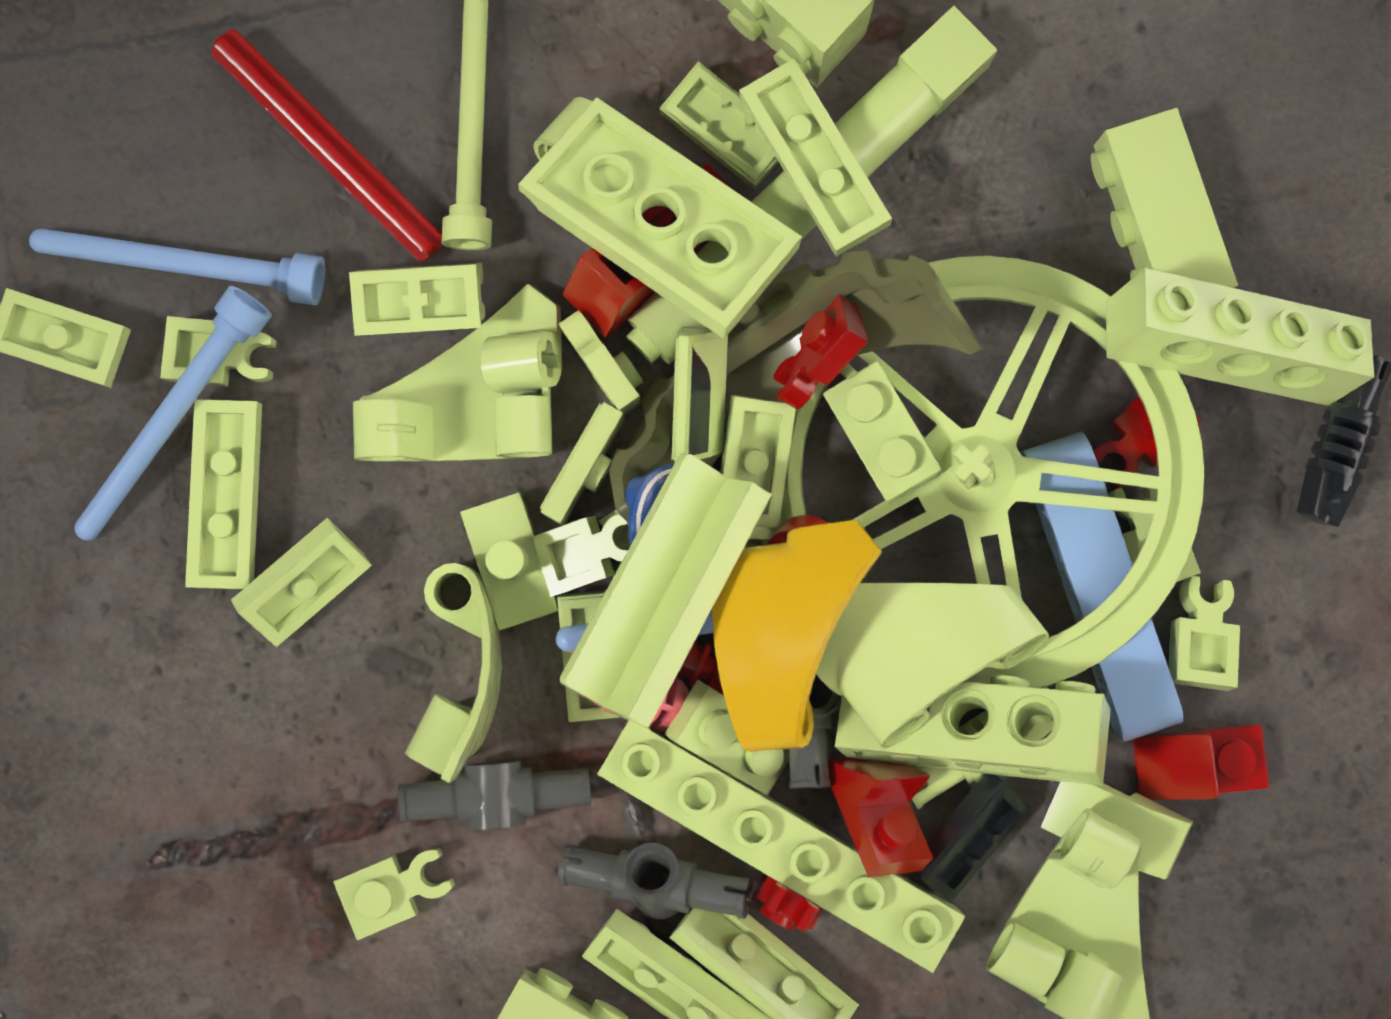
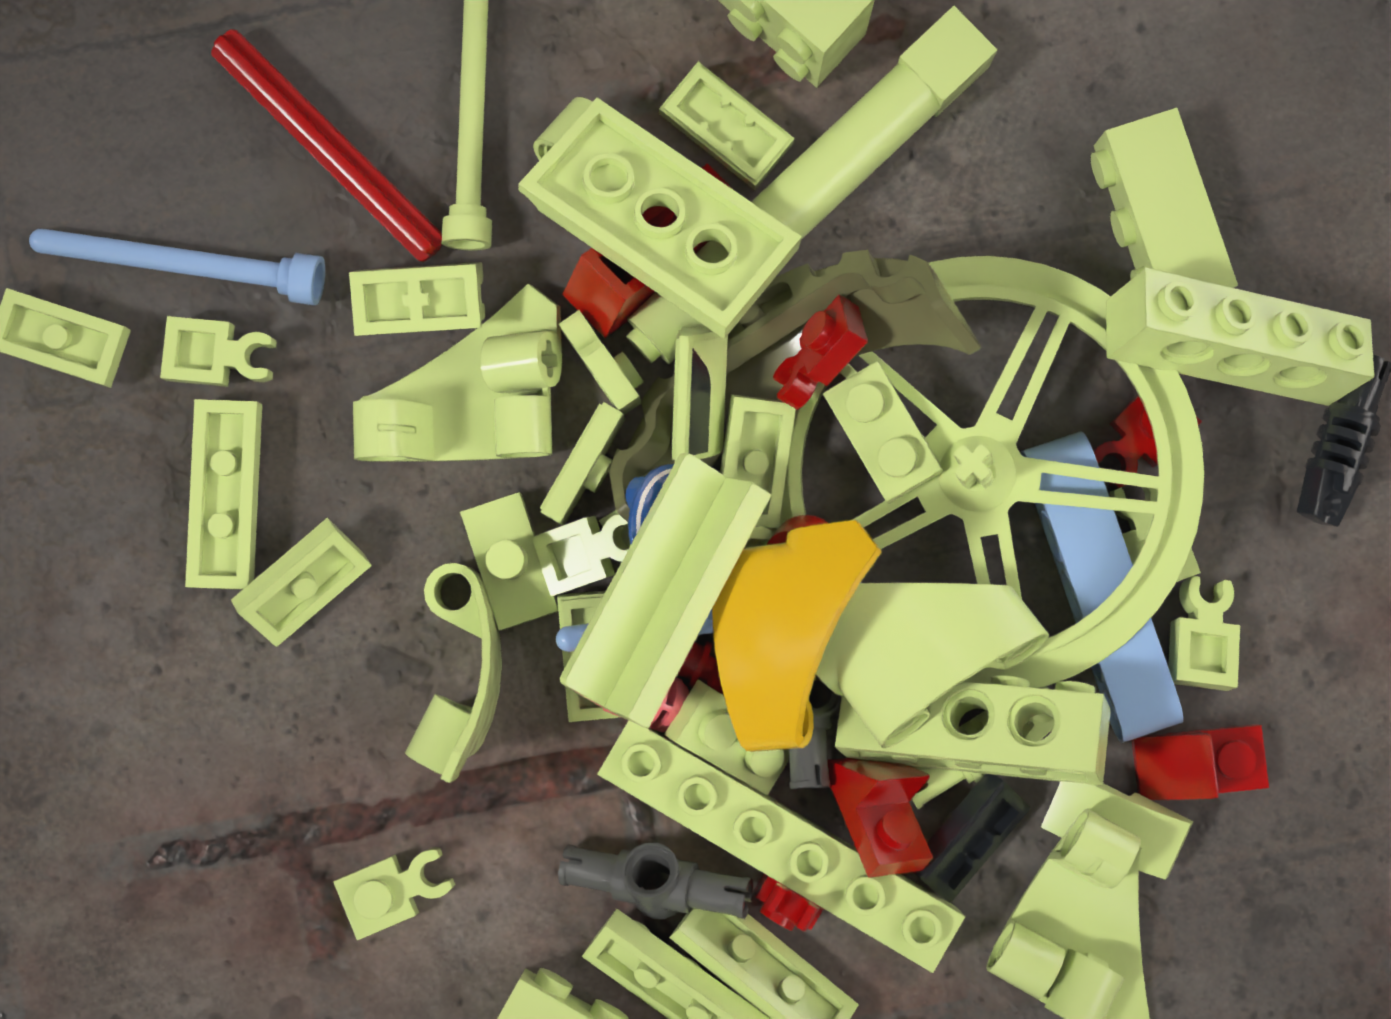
(236, 320): light blue piece -> none
(494, 795): dark grey pin -> none
(815, 157): yellowish green plate -> none

